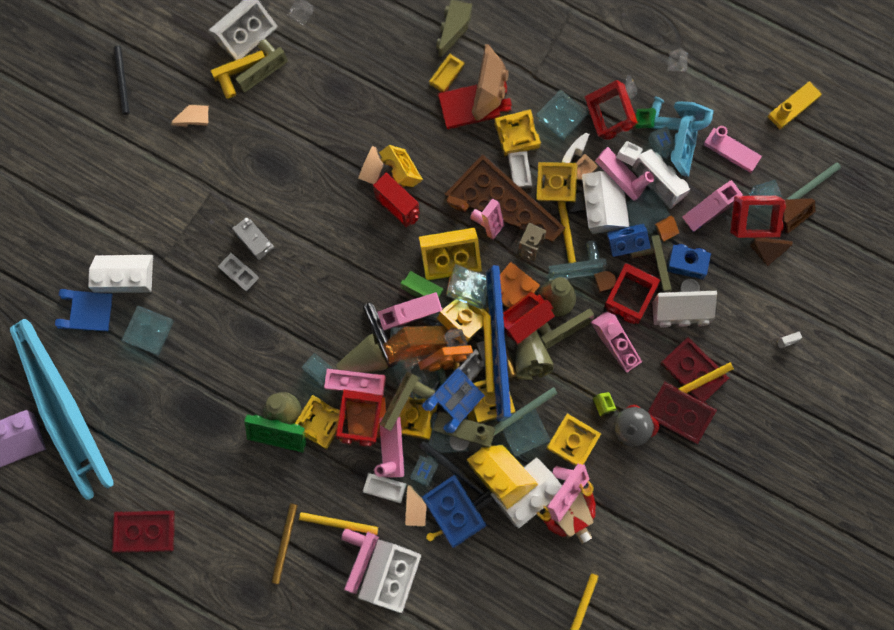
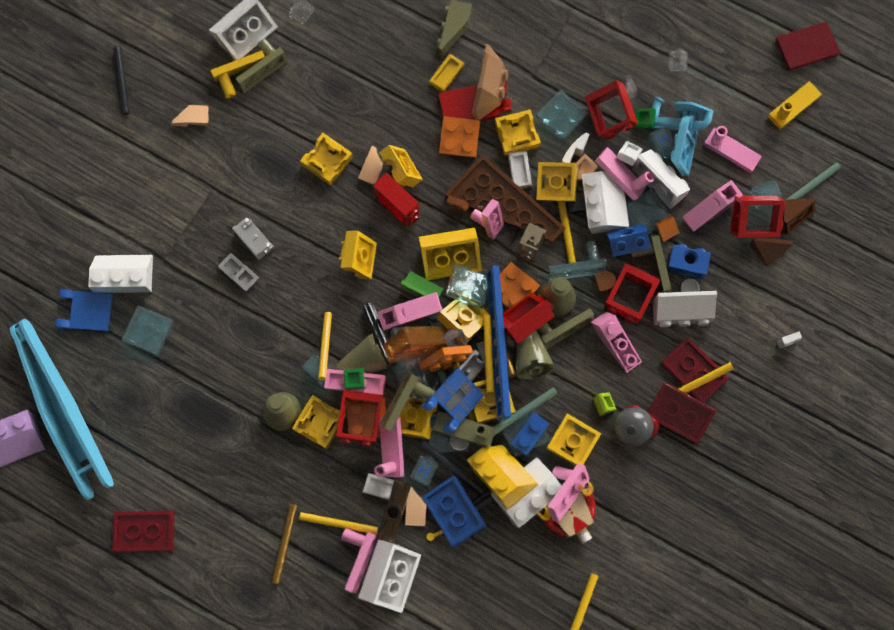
(275, 433): green plate -> none
(325, 346): none -> yellow bar
(329, 164): none -> yellow brick
(354, 379): none -> green tile
(358, 254): none -> yellow brick
(391, 523): none -> dark brown piece
(459, 137): none -> orange plate
(529, 434): none -> blue plate
(807, 46): none -> dark red tile

